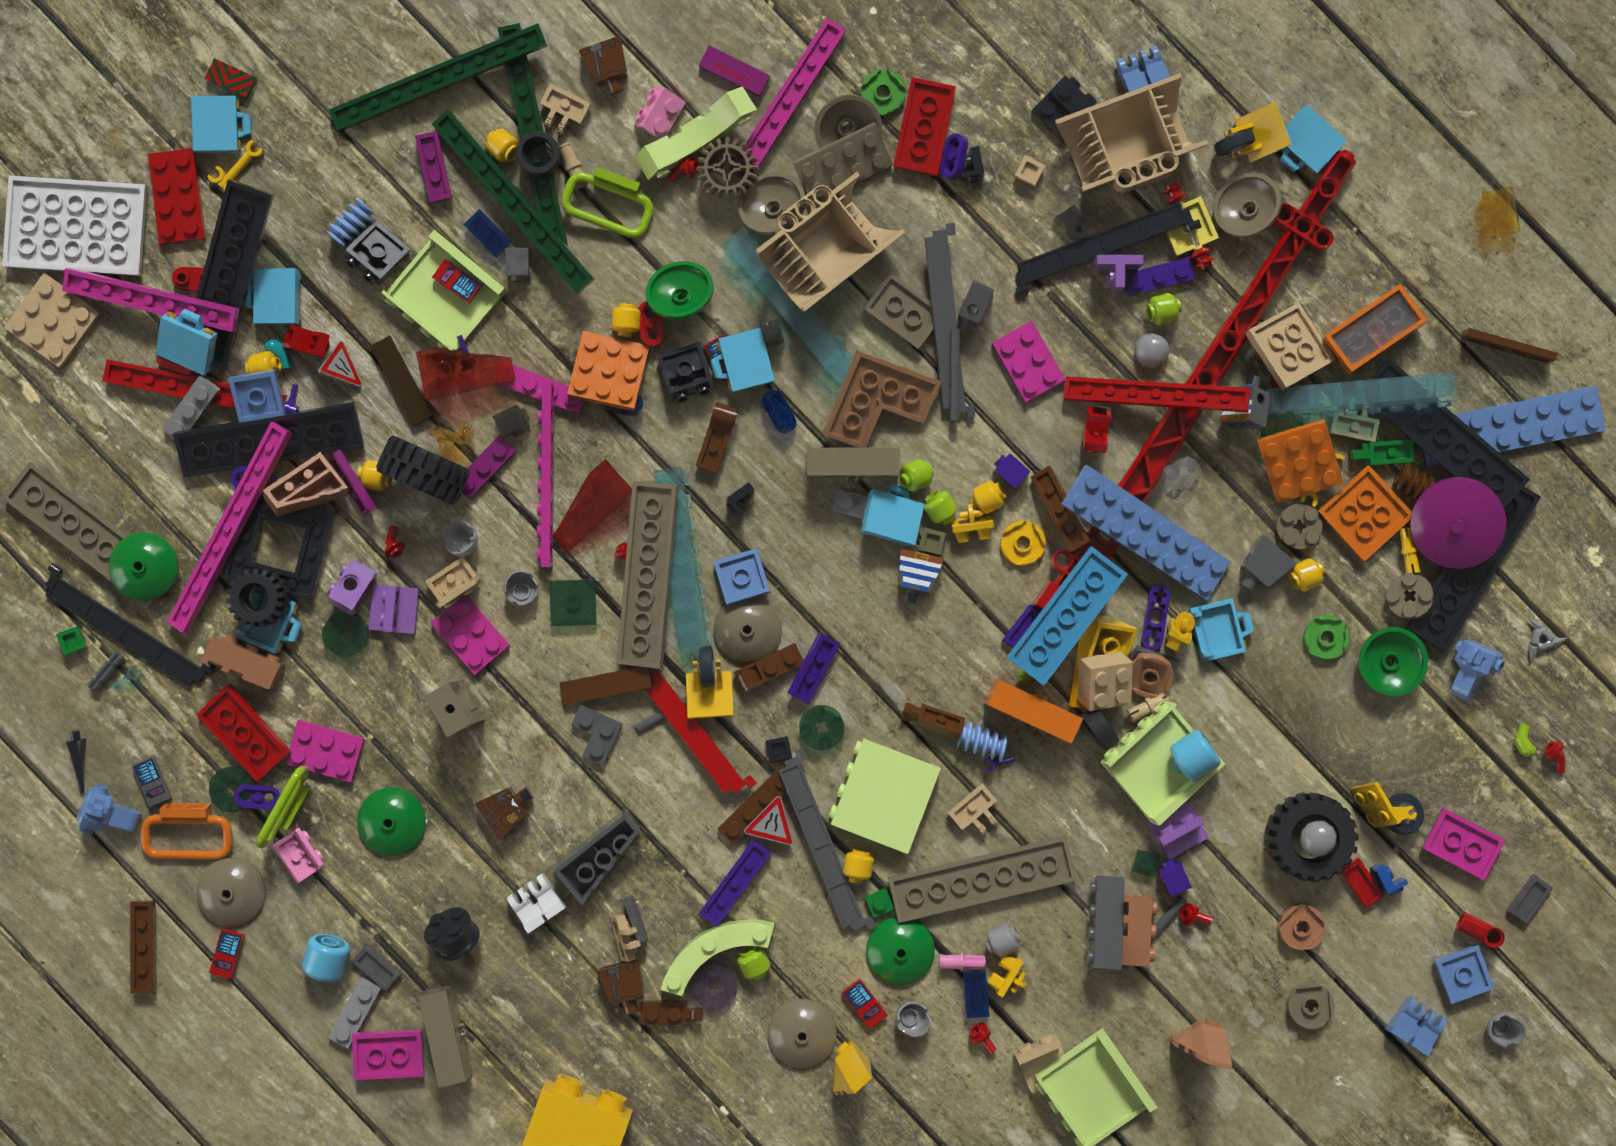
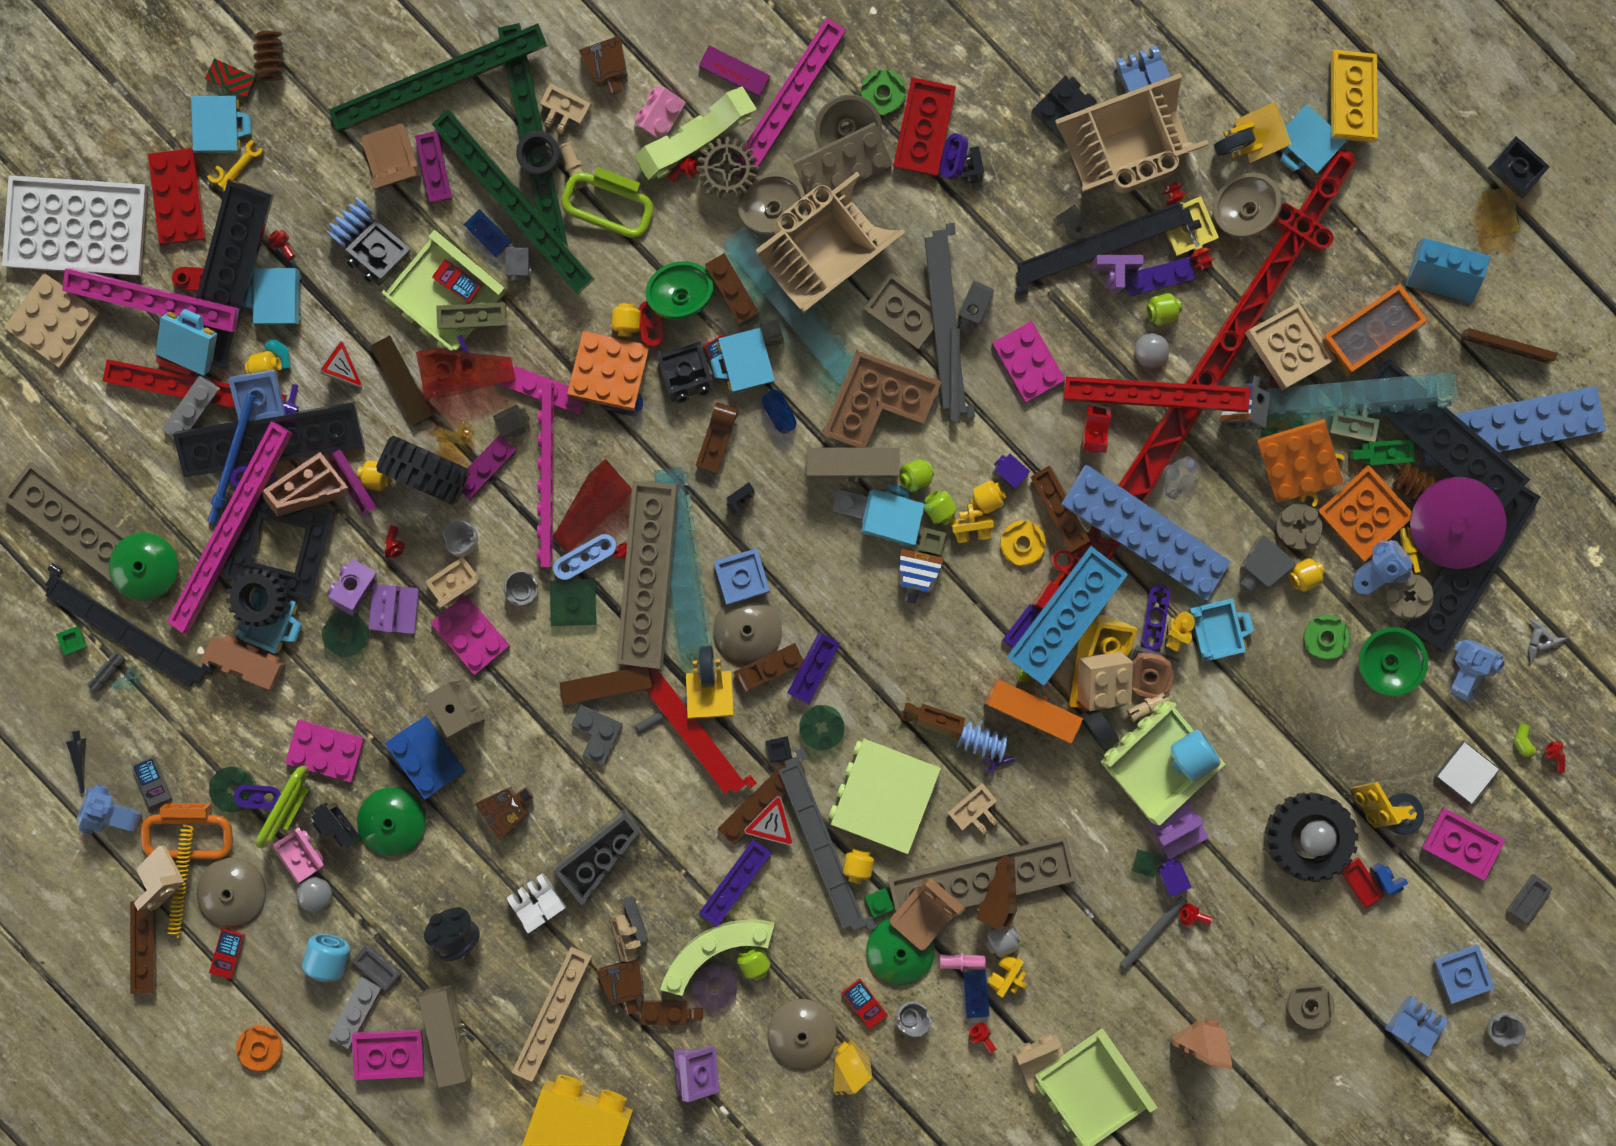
(159, 878): none -> tan bracket
(183, 875): none -> yellow piece
(219, 499): none -> blue bar
(243, 732): red plate -> none
(259, 1048): none -> orange tile
(266, 55): none -> reddish brown piece
(279, 239): none -> red plate
(306, 341): red brick -> none
(314, 894): none -> light grey hair
(331, 819): none -> black plate
(390, 156): none -> medium nougat piece
(425, 757): none -> blue slope
(471, 316): none -> olive plate
(501, 145): yellow head -> none
(551, 1014): none -> tan plate
(575, 561): none -> light blue plate
(696, 1073): none -> medium lavender bracket
(732, 290): none -> reddish brown brick
(925, 913): none -> medium nougat piece
(1001, 900): none -> reddish brown slope
(1029, 171): tan plate -> none
(1106, 925): dark grey wedge -> none
(1138, 930): nougat wedge -> none
(1301, 940): nougat plate -> none
(1354, 96): none -> yellow tile
(1387, 565): none -> medium blue piece
(1447, 270): none -> dark azure slope
(1467, 772): none -> white tile
(1479, 930): red piece -> none
(1518, 167): none -> black plate

